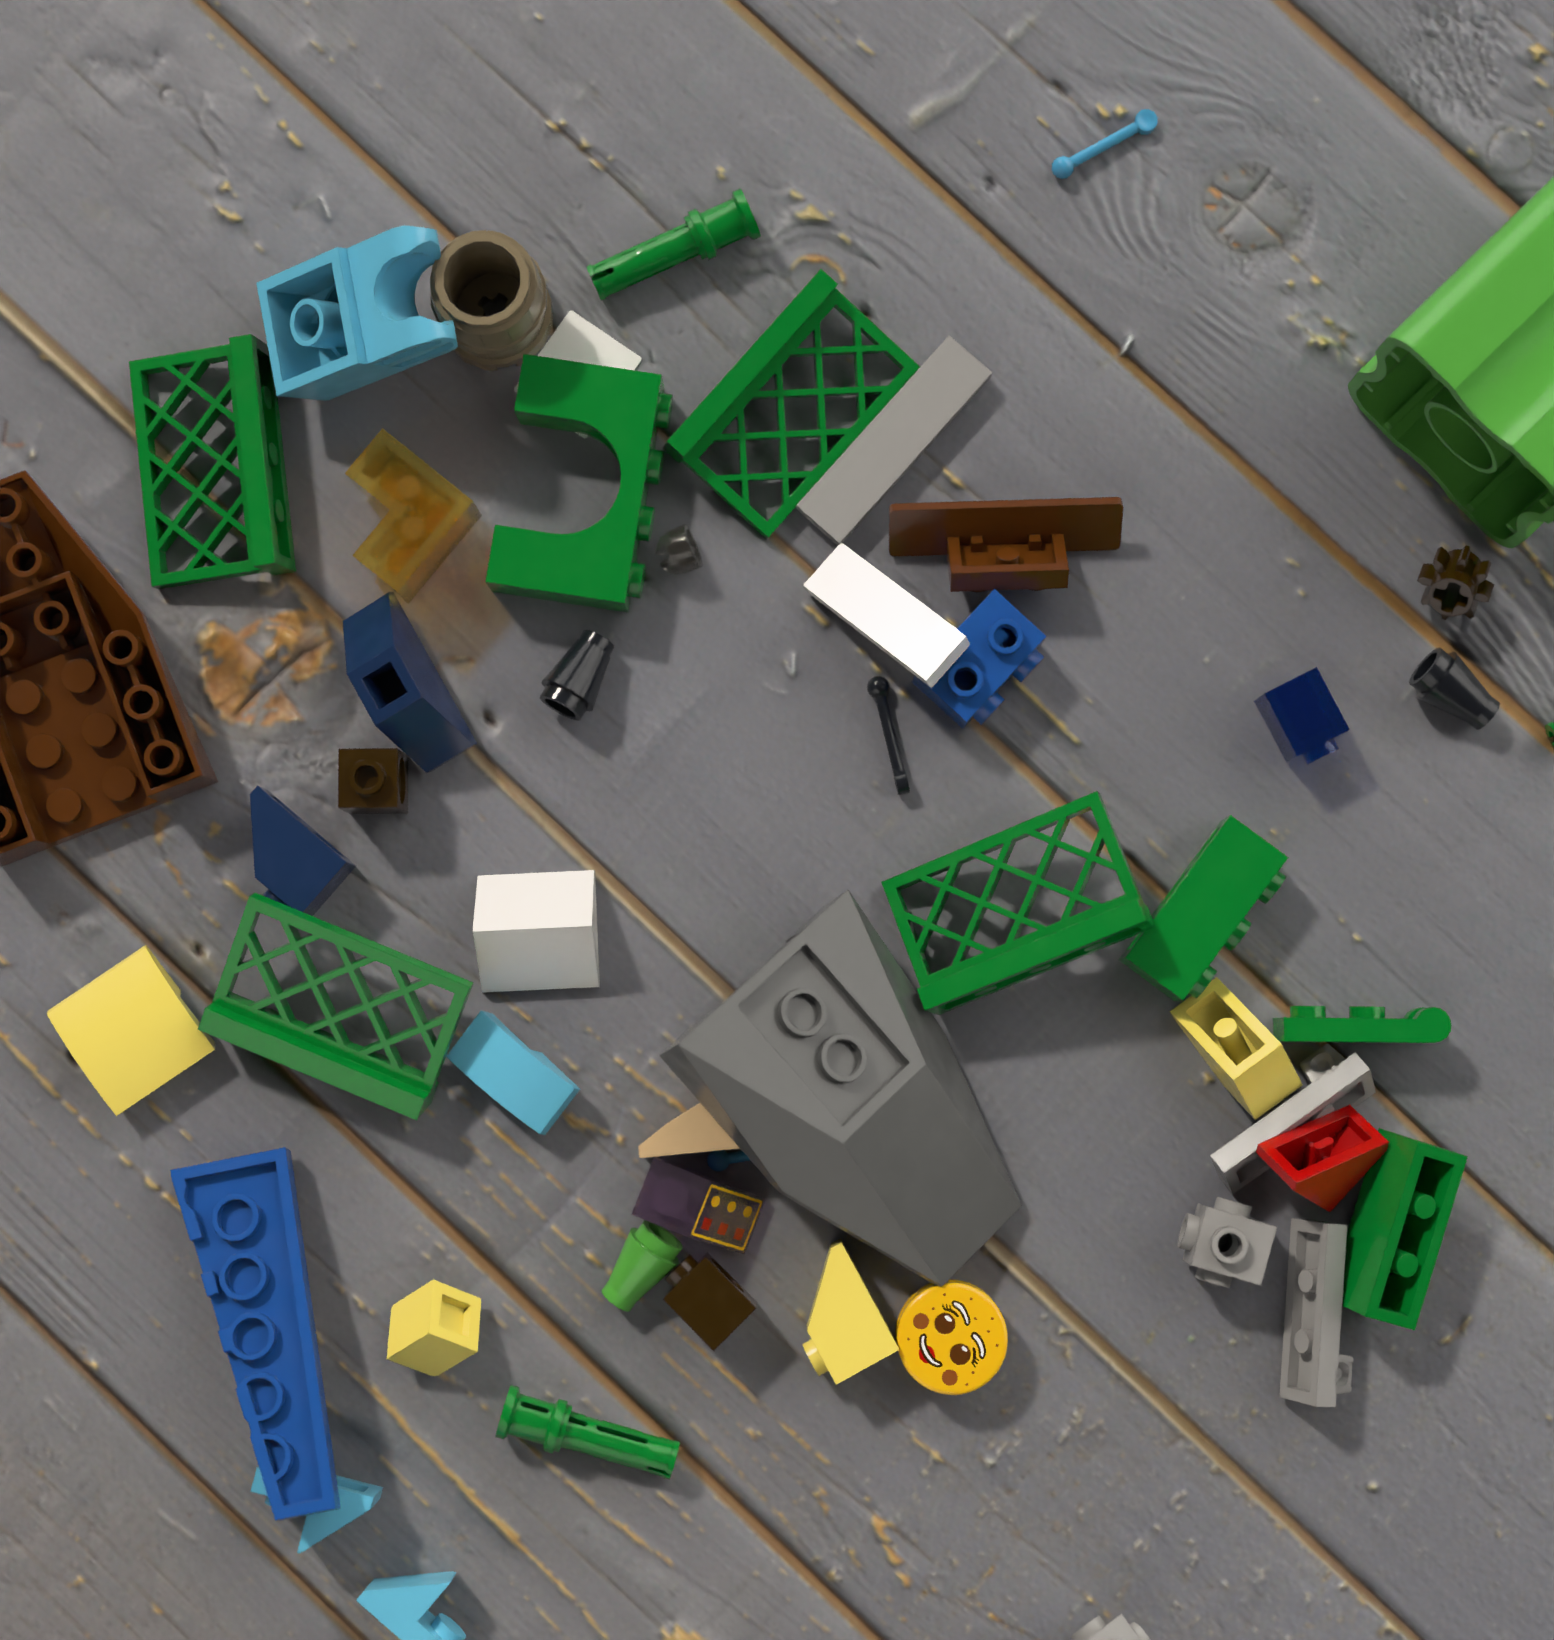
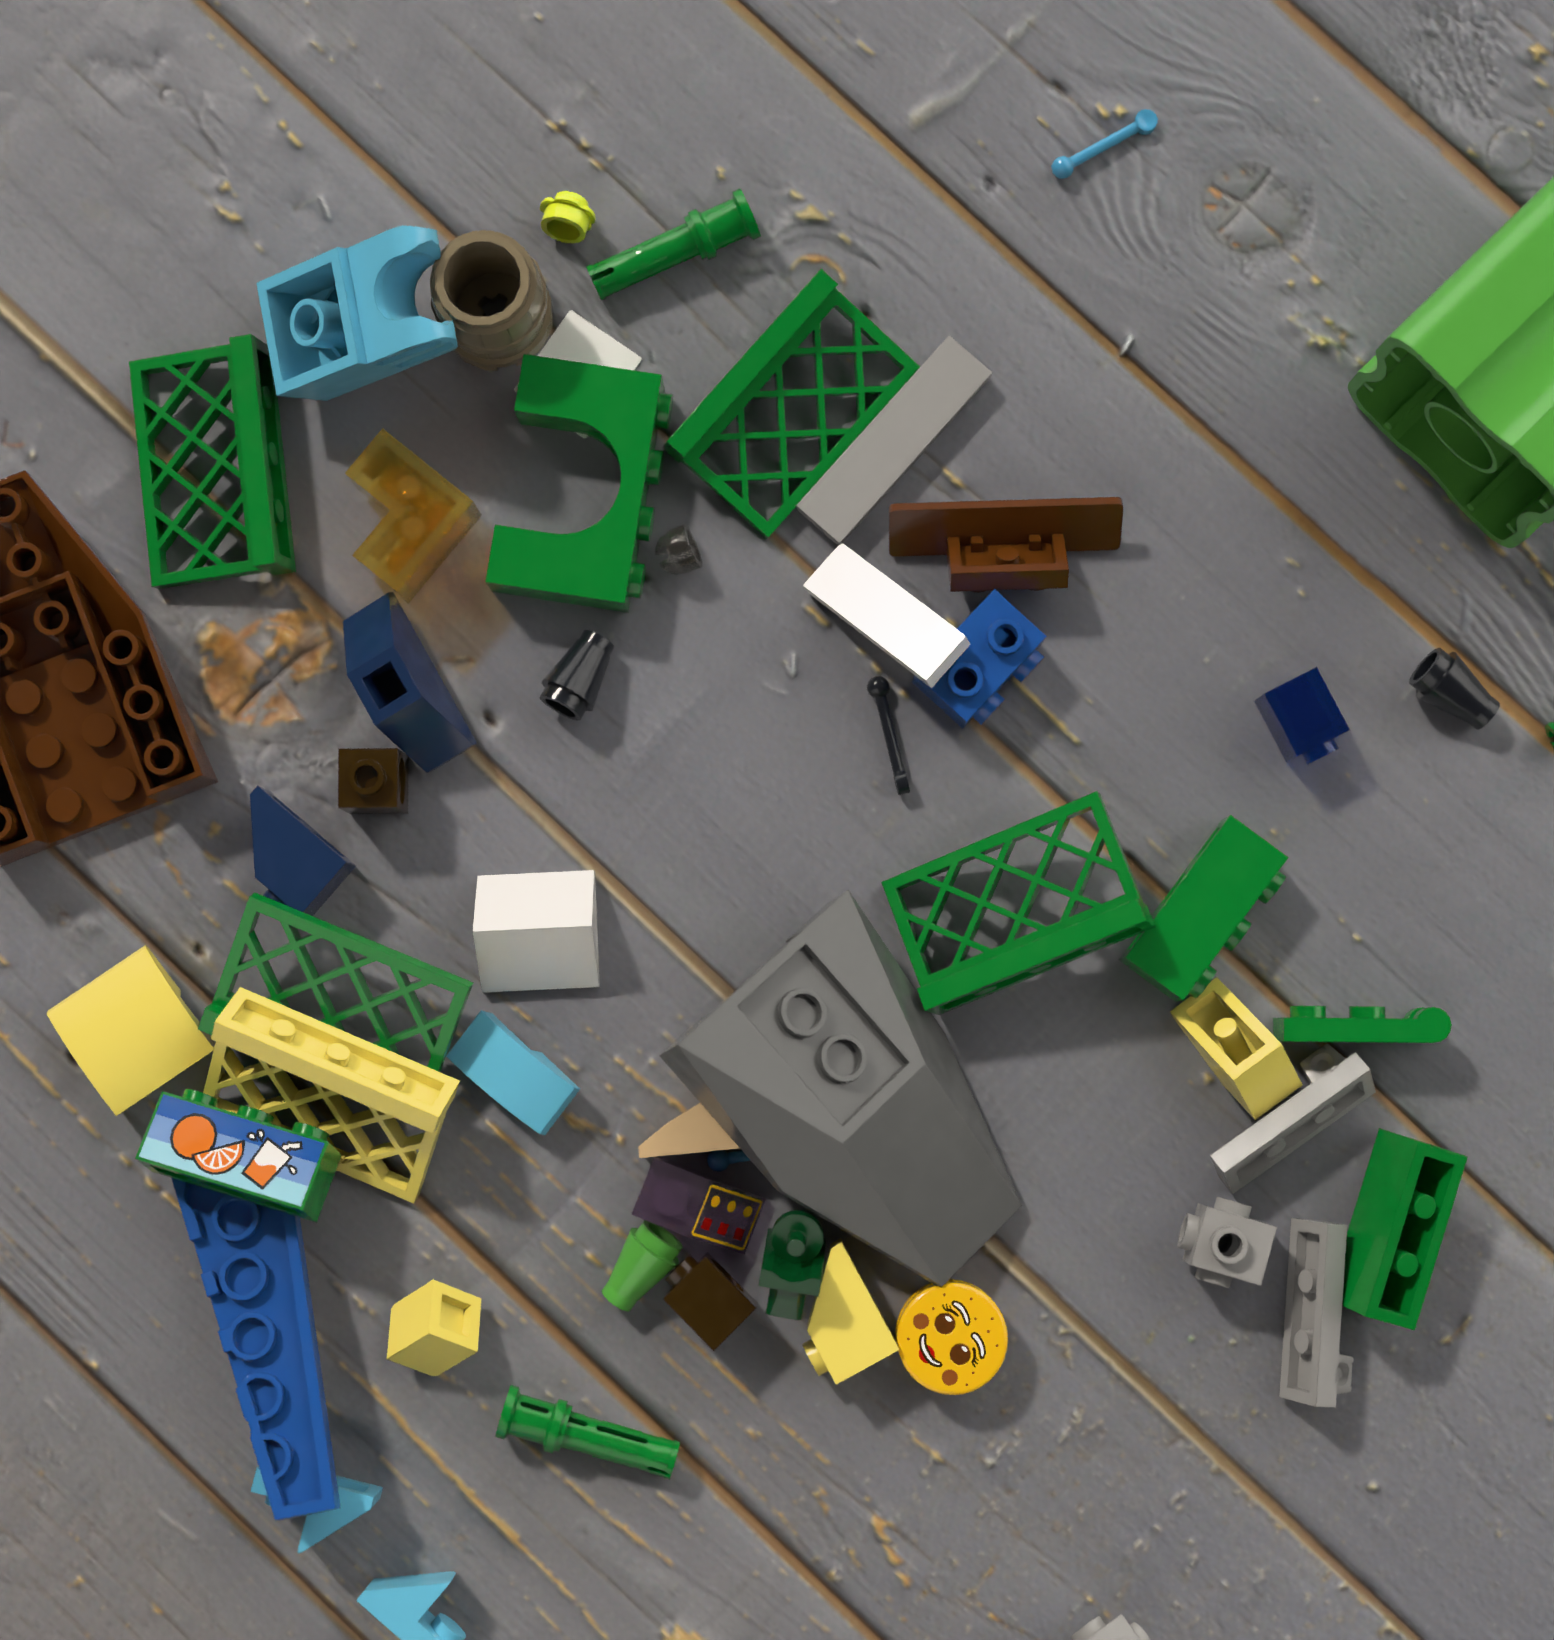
(240, 1153): none -> brick
(337, 1067): none -> light yellow fence
(566, 217): none -> neon yellow plate
(792, 1263): none -> dark green hips
(1325, 1155): red slope -> none
(1455, 582): dark brown gear -> none

